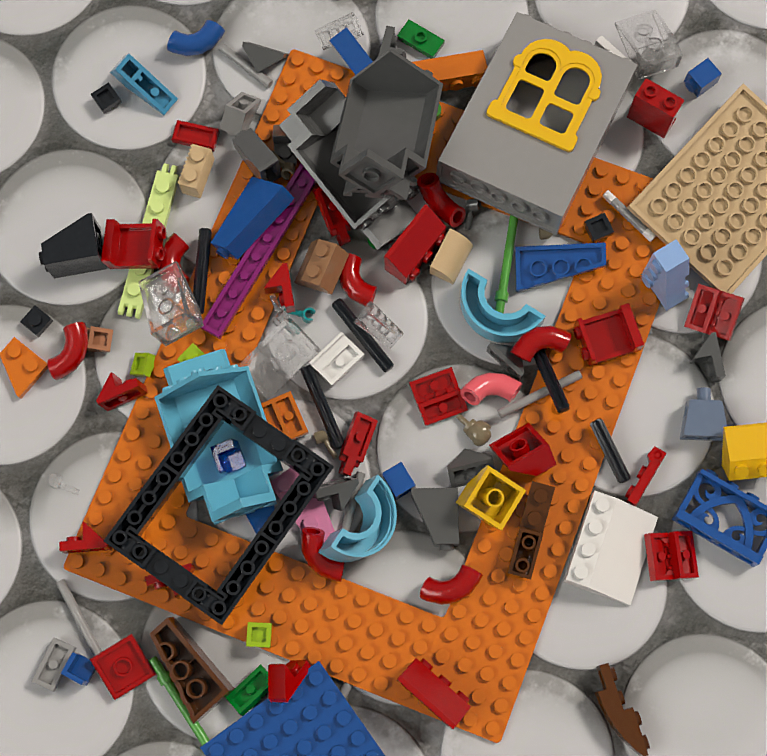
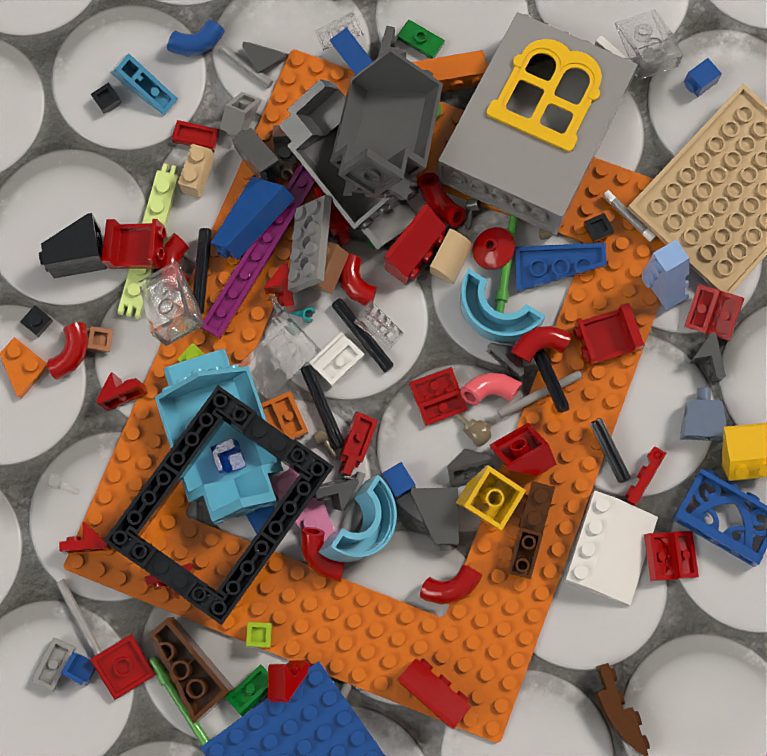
(142, 365): lime plate -> none
(309, 244): none -> light grey plate
(499, 254): none -> red dish
(655, 108): red panel -> none

